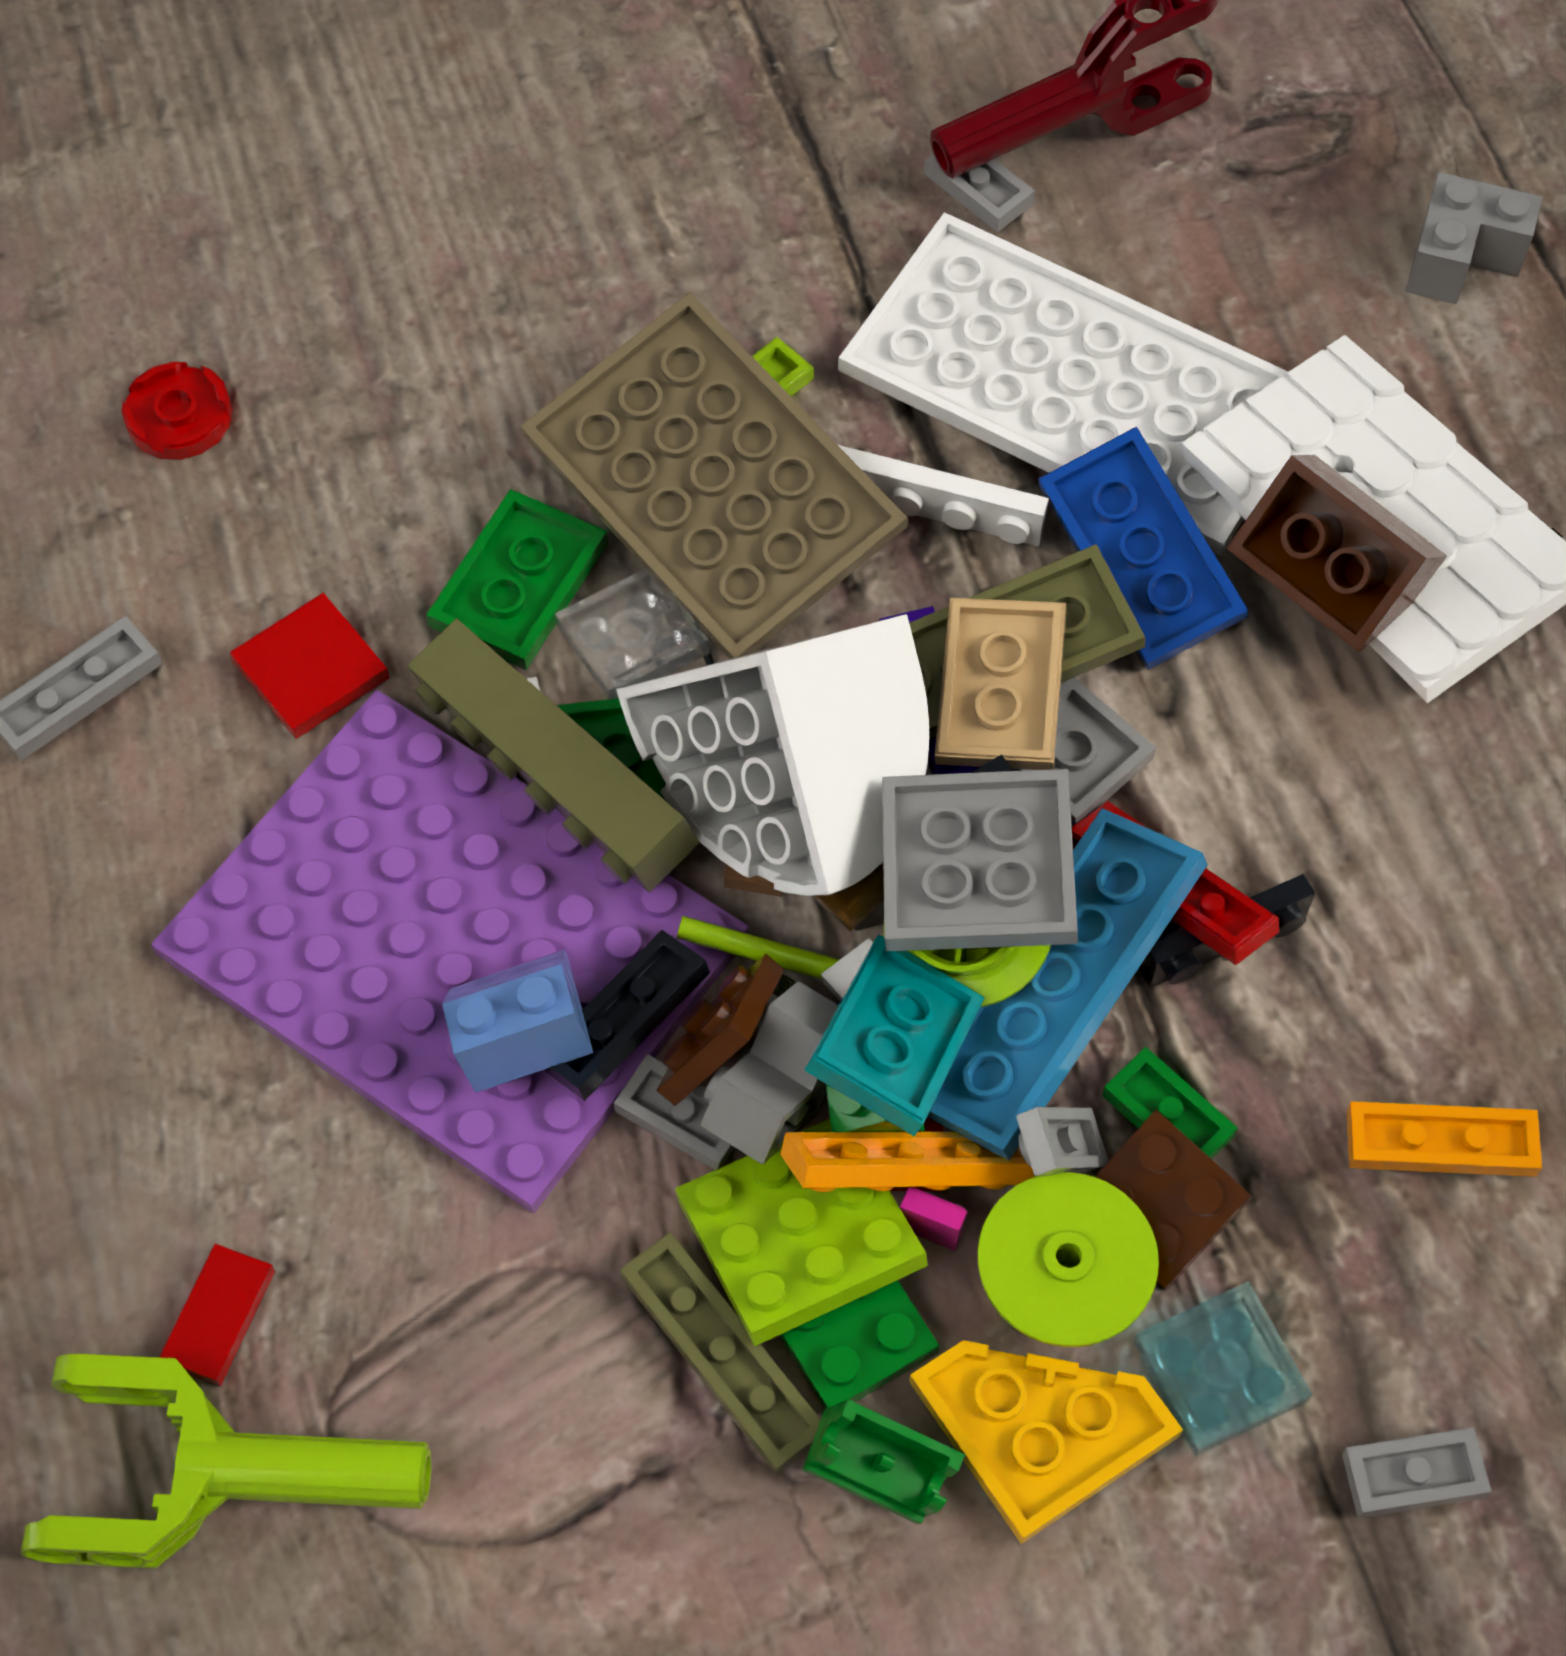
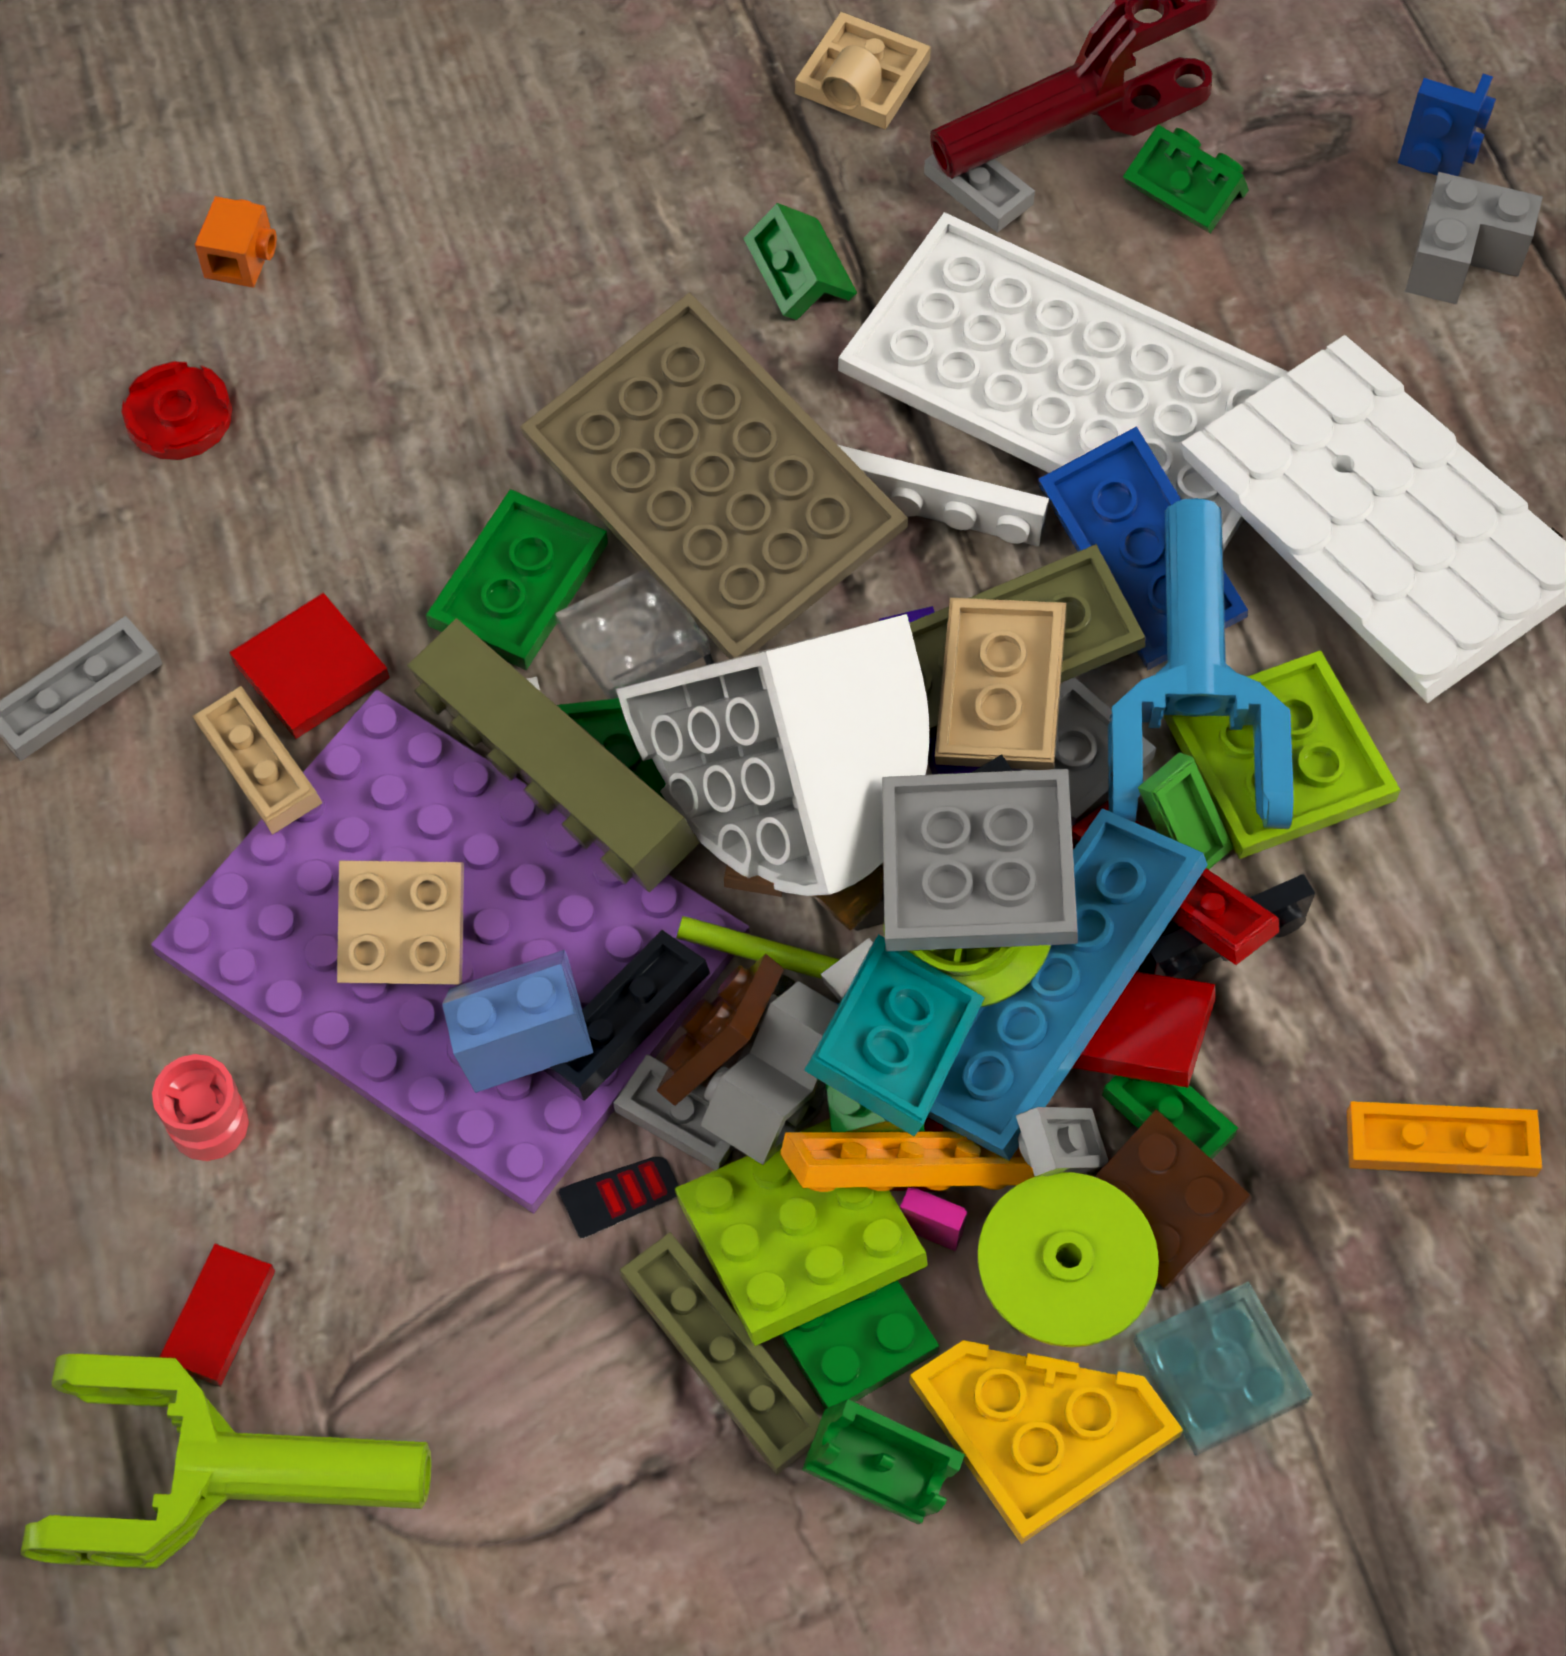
(200, 1107): none -> coral wheel
(235, 241): none -> orange brick
(257, 760): none -> tan tile
(400, 922): none -> tan plate
(618, 1195): none -> black sticker
(785, 366): lime tile -> none
(797, 260): none -> green panel
(862, 70): none -> tan plate
(1152, 1030): none -> red tile
(1184, 808): none -> bright green tile
(1186, 178): none -> green bracket
(1197, 674): none -> dark azure piece
(1332, 758): none -> lime plate
(1335, 550): reddish brown slope -> none
(1416, 1472): light grey plate -> none
(1445, 125): none -> blue bracket

